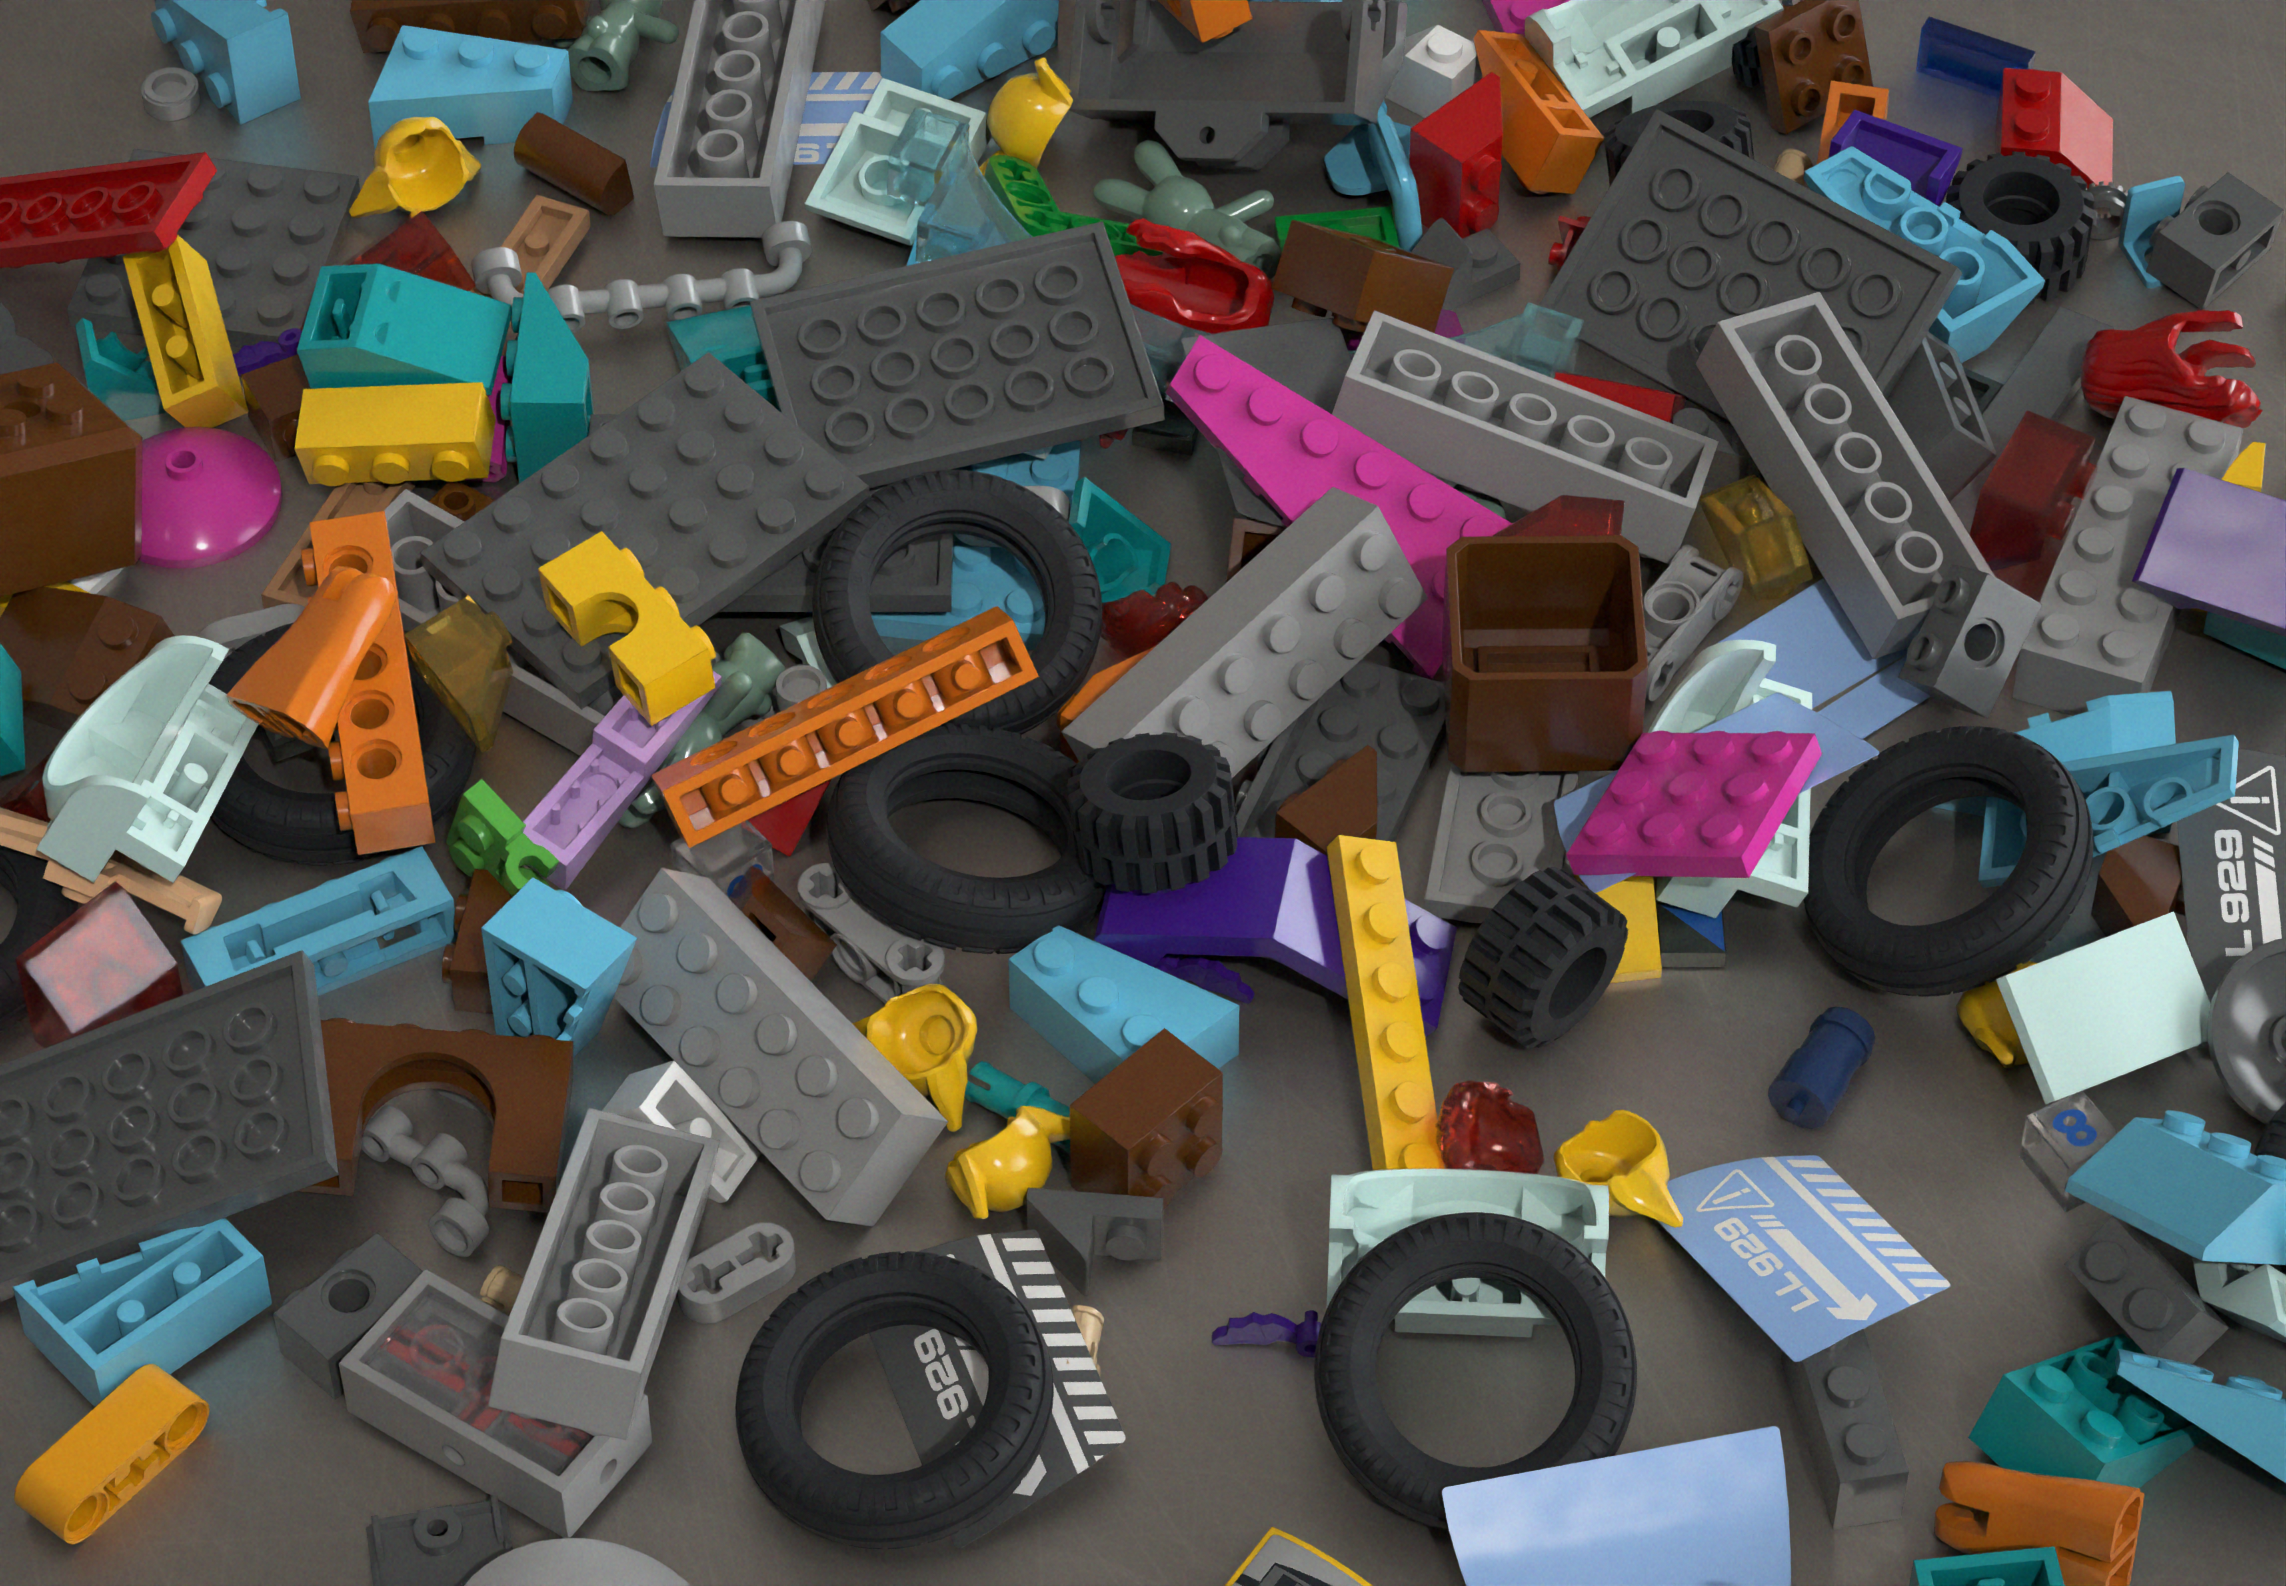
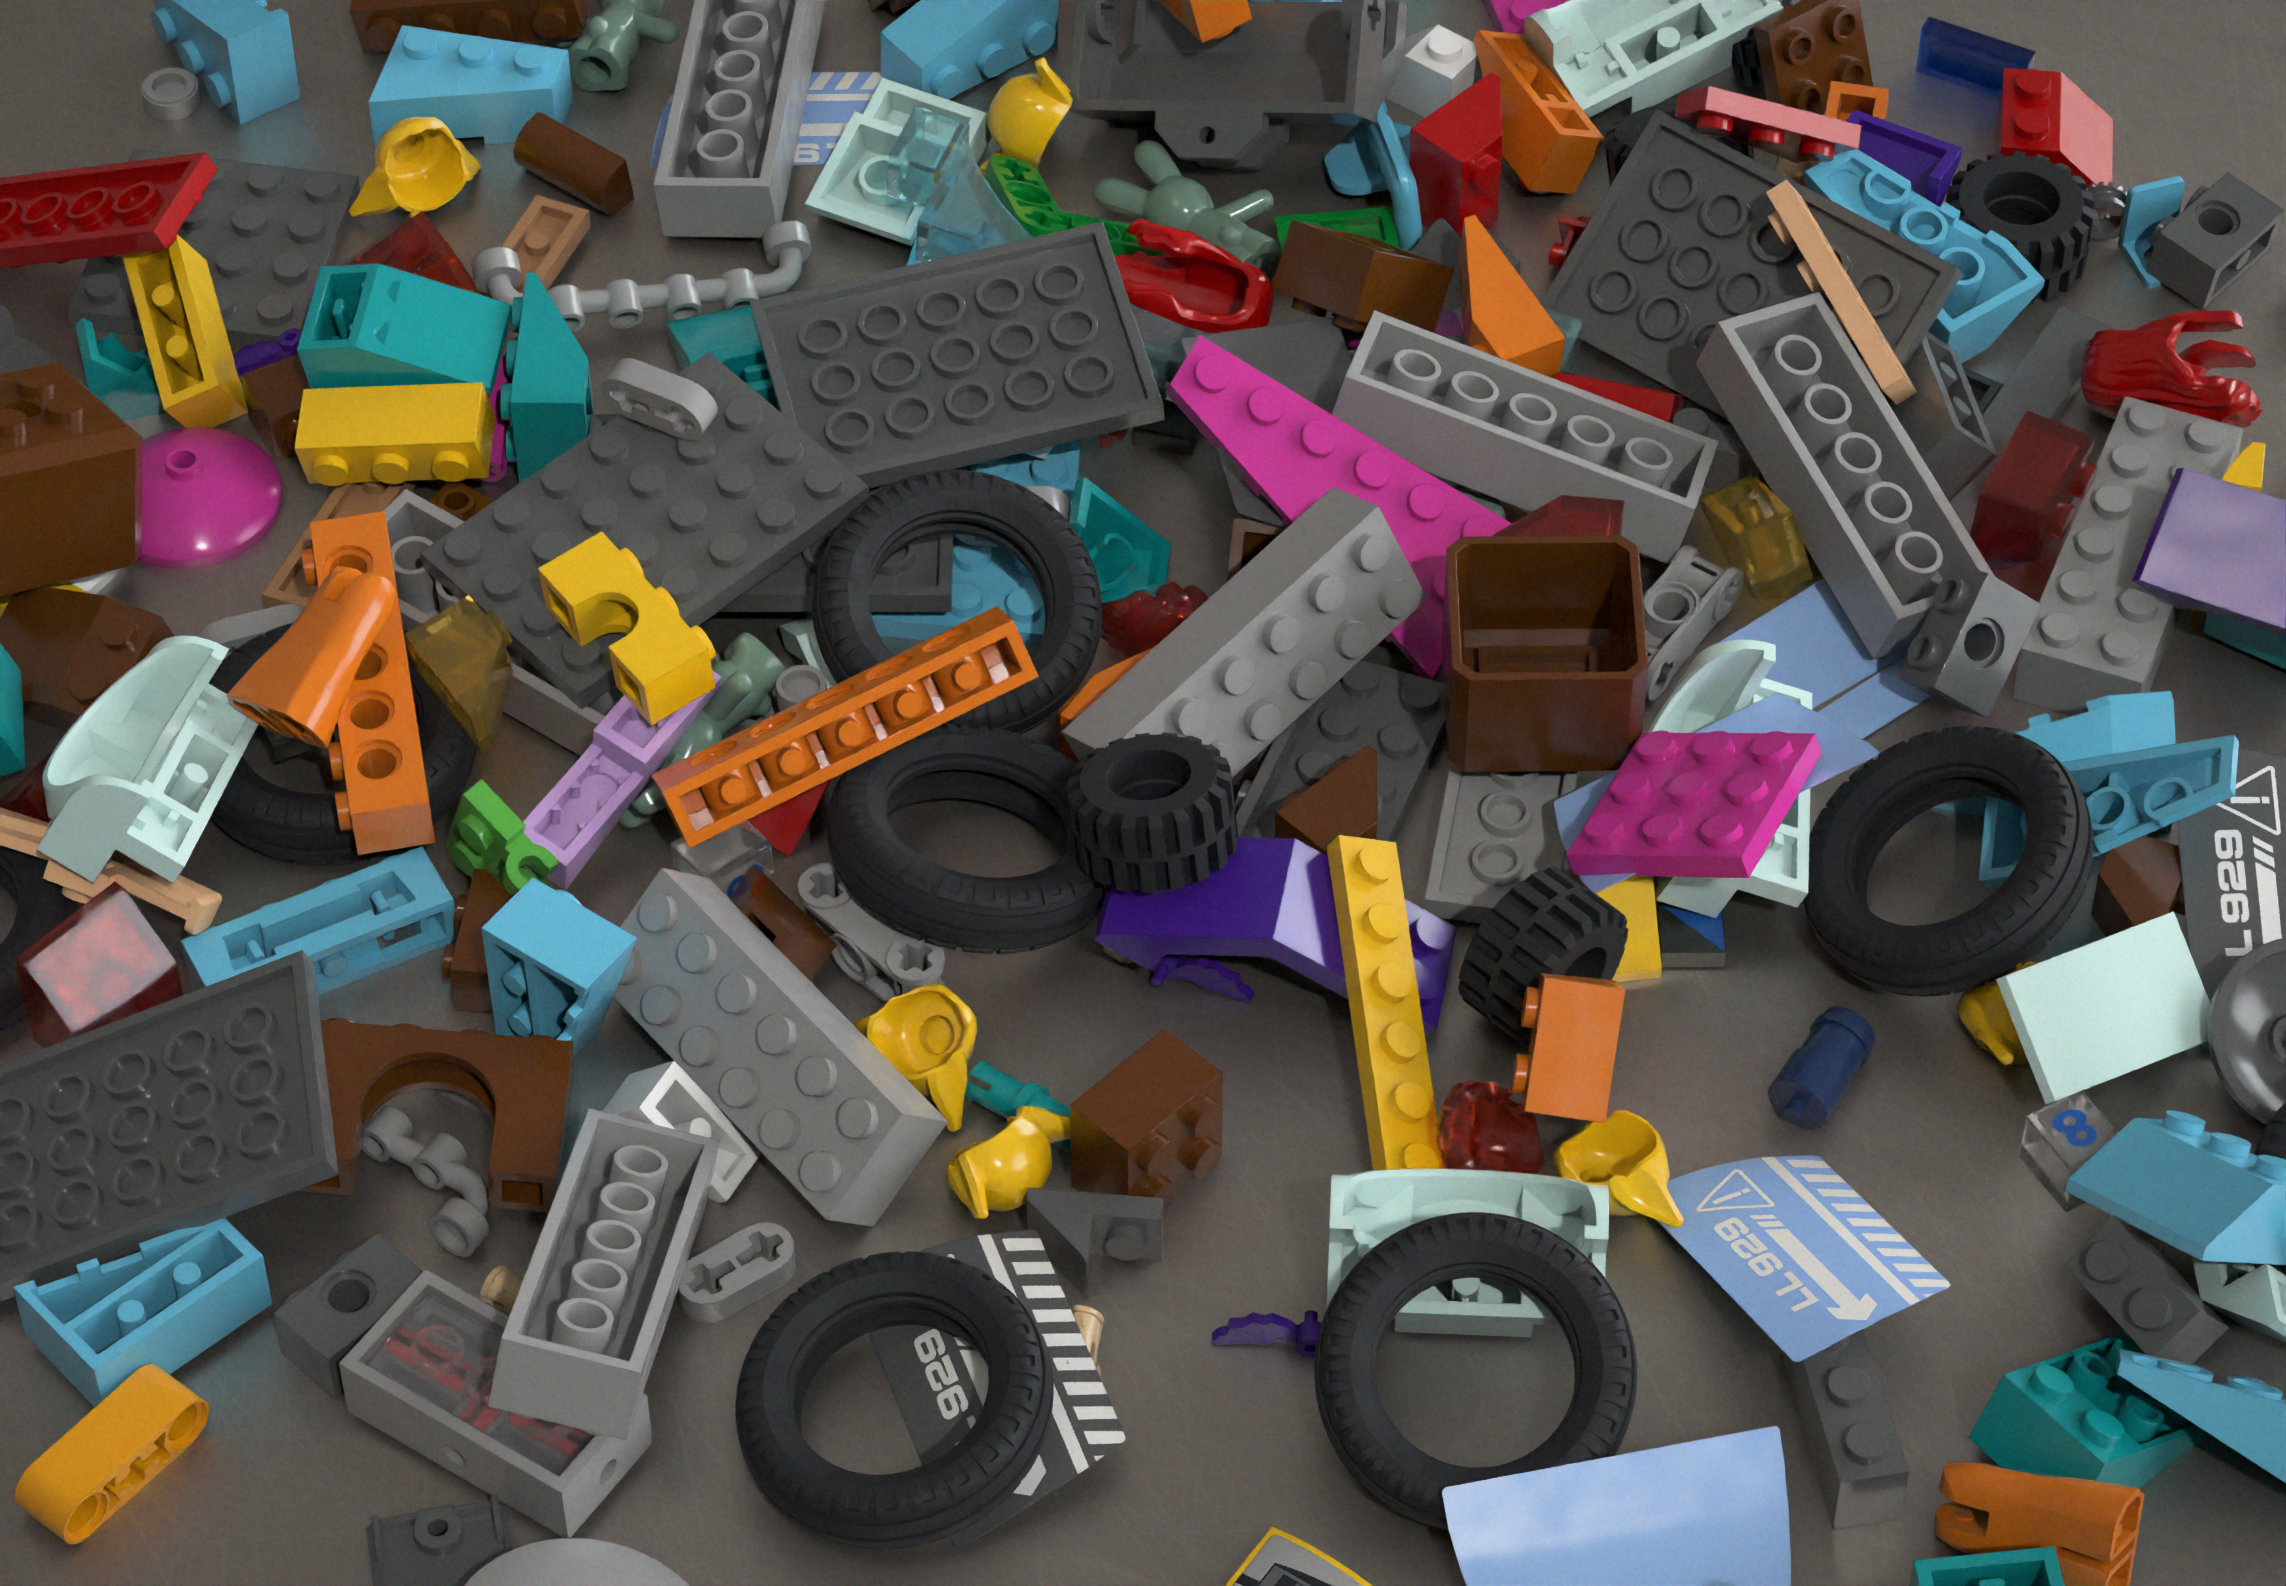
(659, 399): none -> light grey beam
(1107, 1005): medium azure wedge -> none
(1500, 309): none -> orange slope
(1569, 1047): none -> orange slope
(1767, 125): none -> red wing
(1826, 273): none -> light nougat plate

